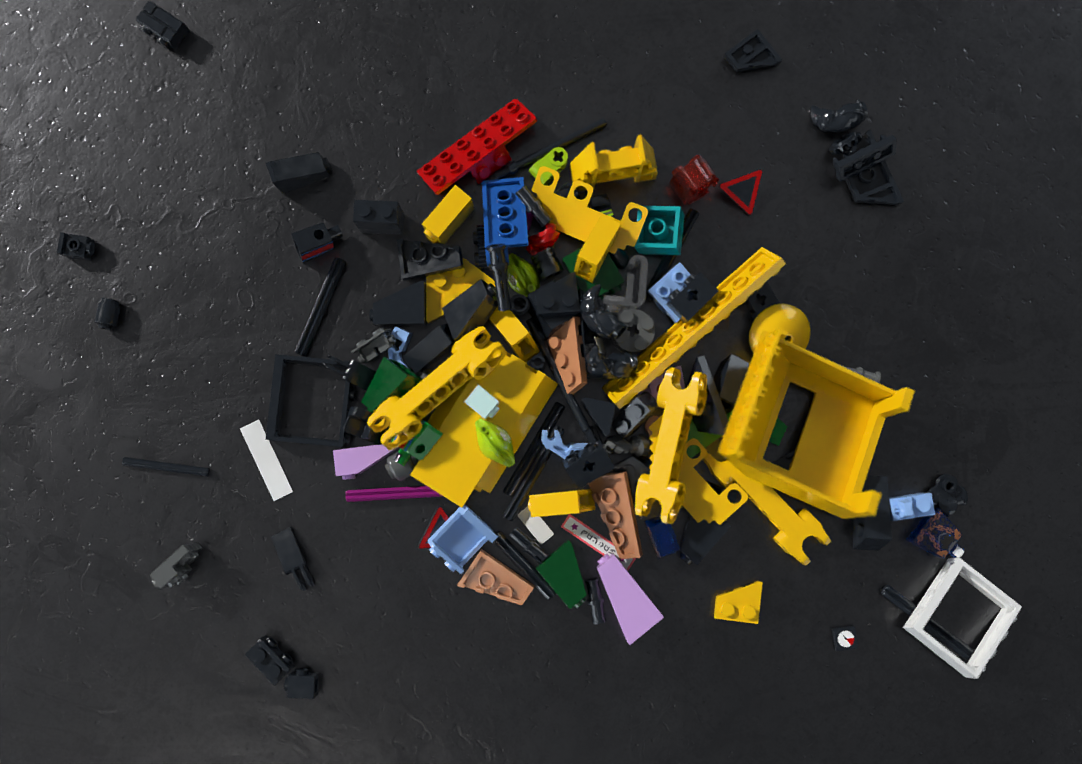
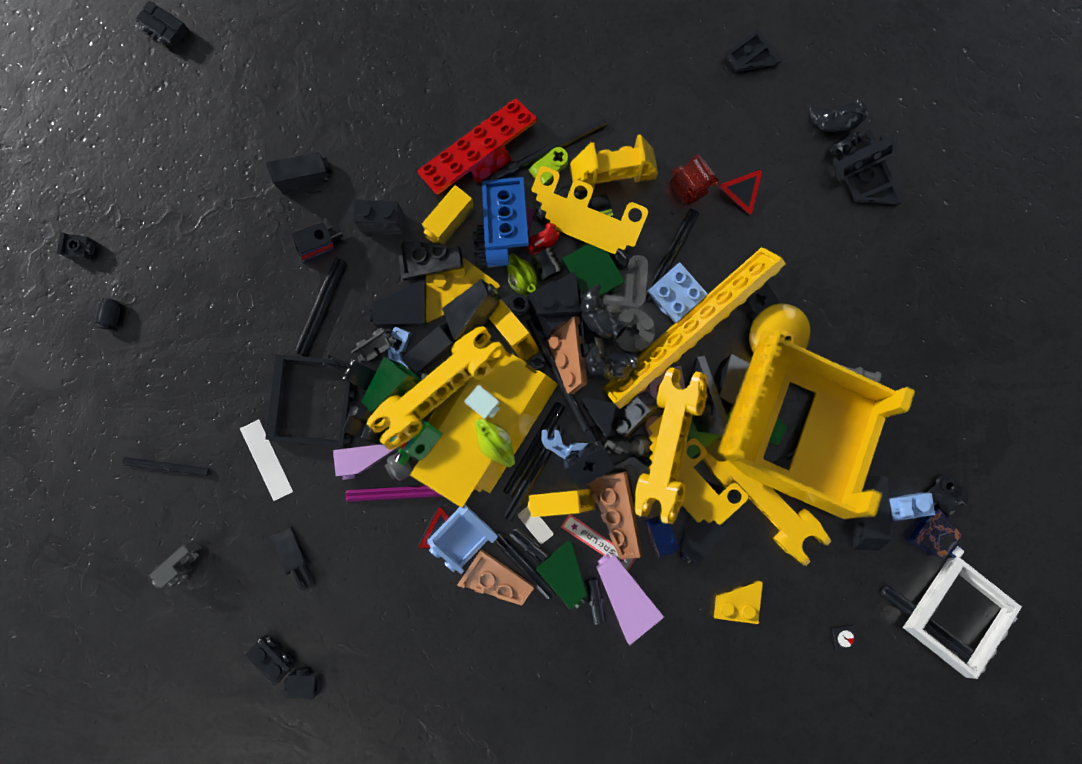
(500, 265): black pin -> none
(533, 206): black pin -> none
(596, 247): yellow slope -> none
(661, 231): teal brick -> none
(702, 290): black brick -> none

